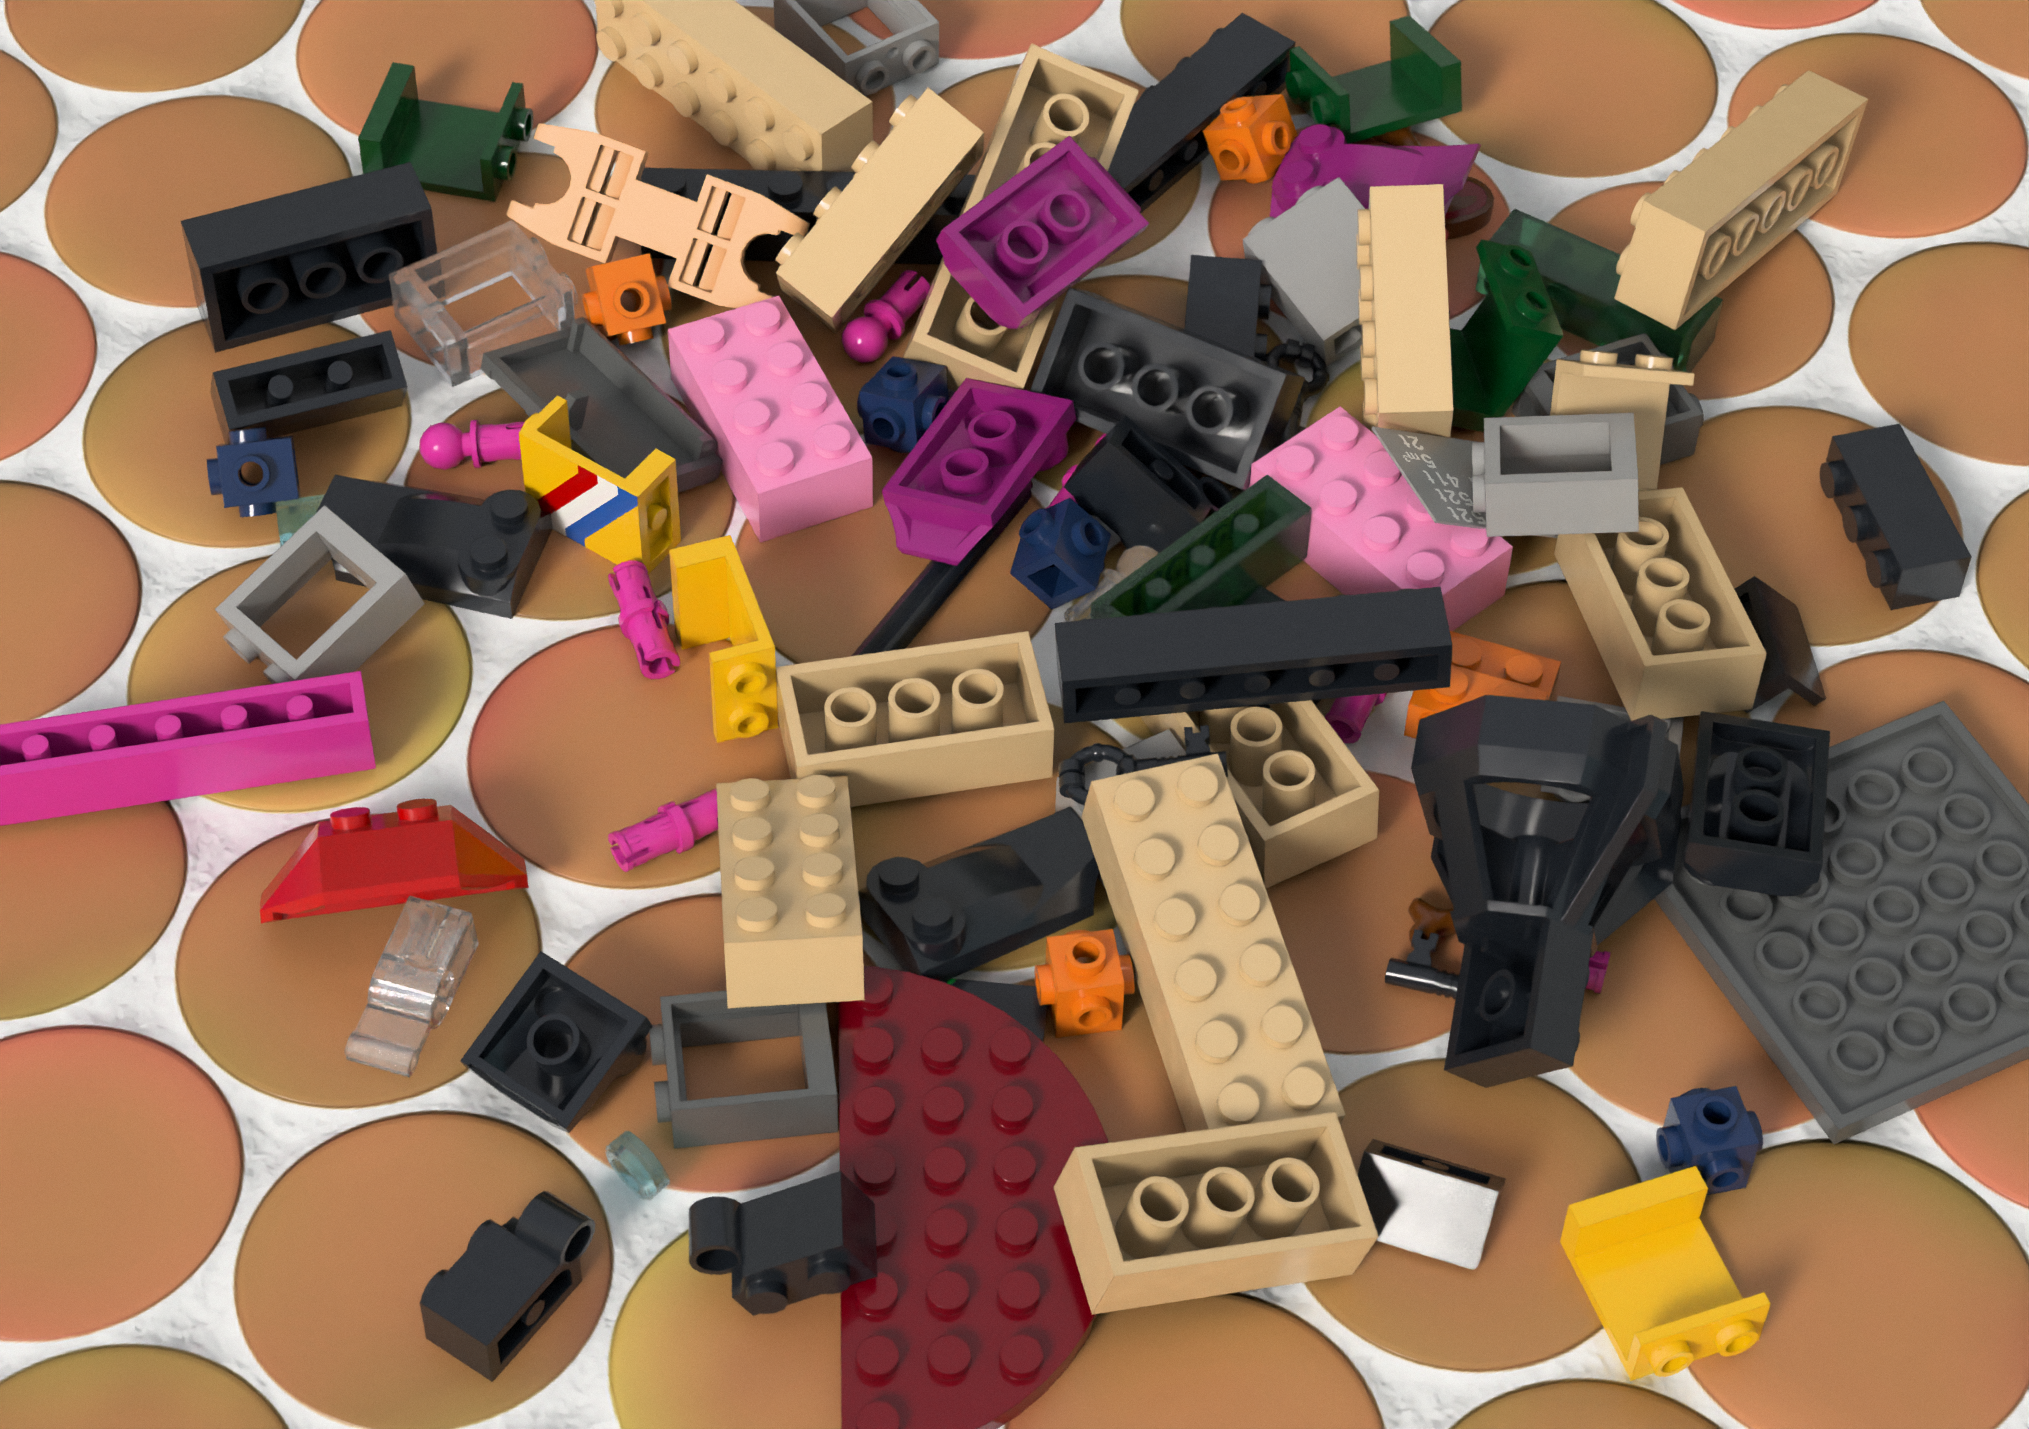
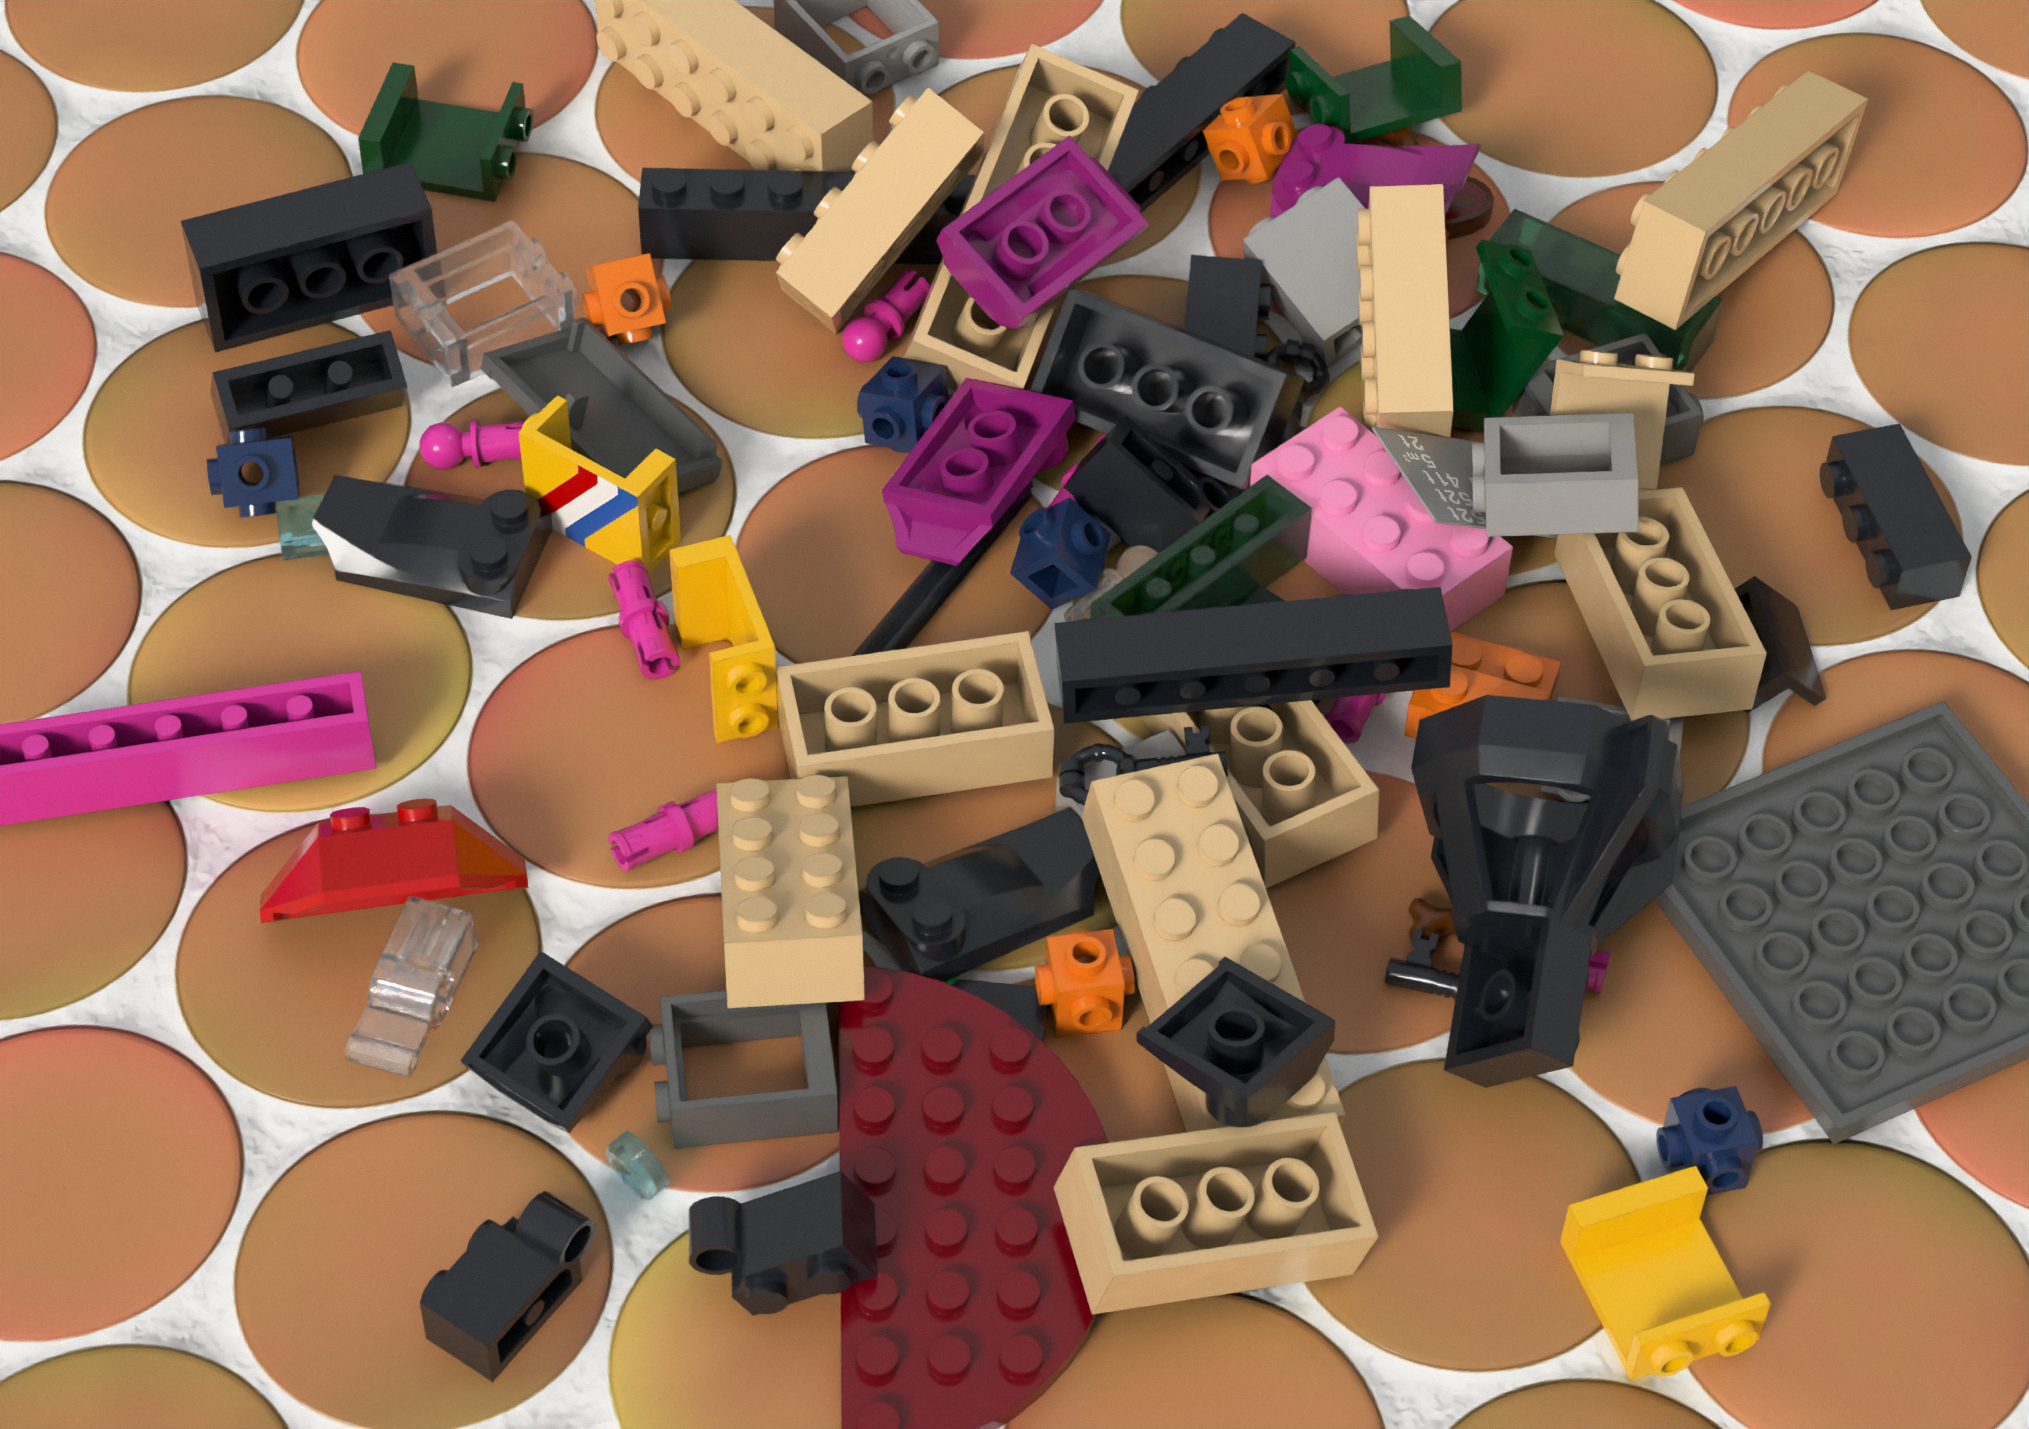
(353, 636): light grey window -> none
(654, 217): light nougat piece -> none
(773, 418): bright pink brick -> none
(1241, 1043): none -> black slope
(1429, 1203): panel -> none
(1757, 805): black slope -> none

